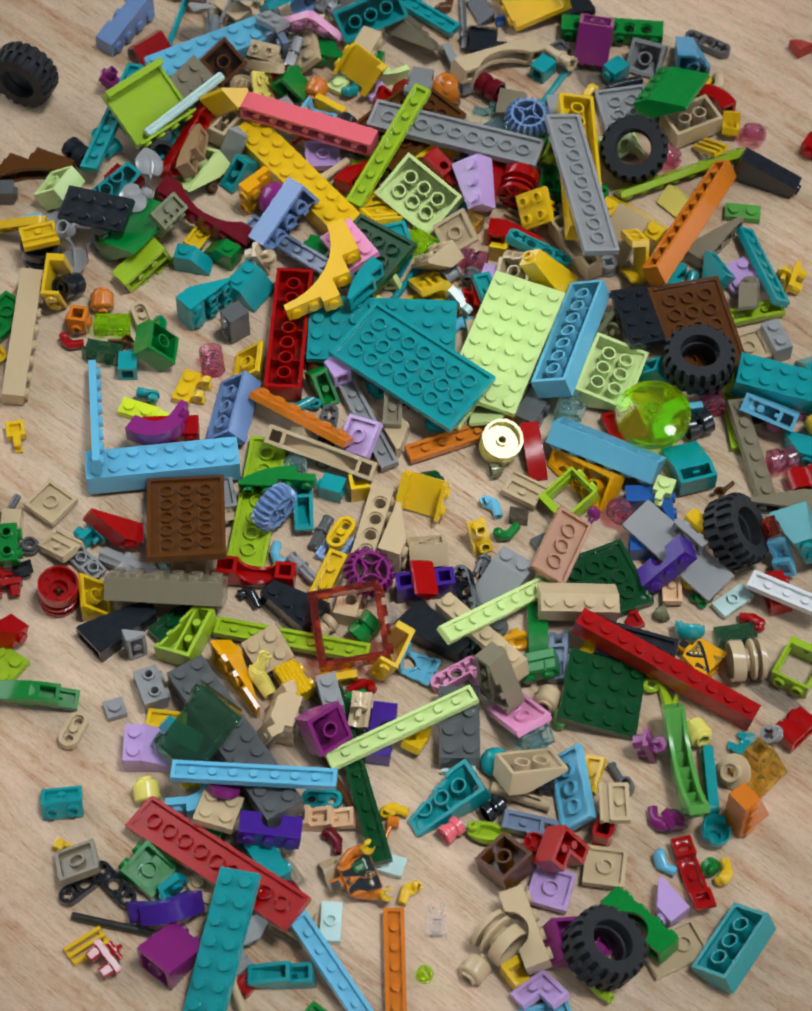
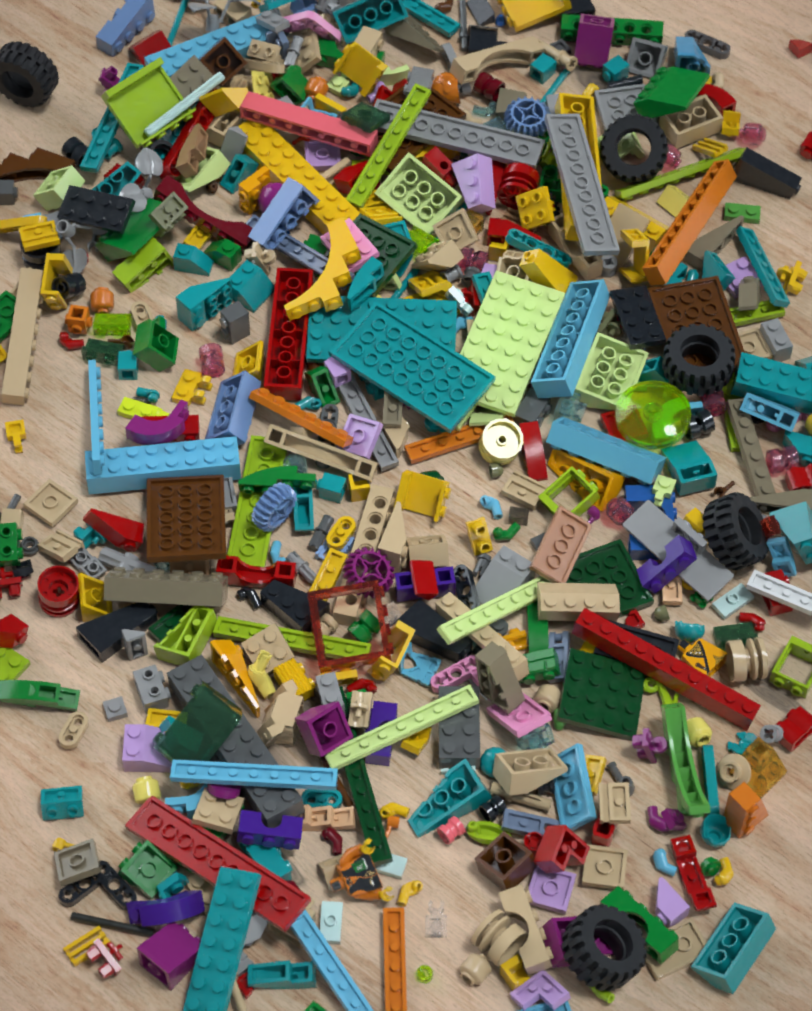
(365, 117): none -> clear green plate

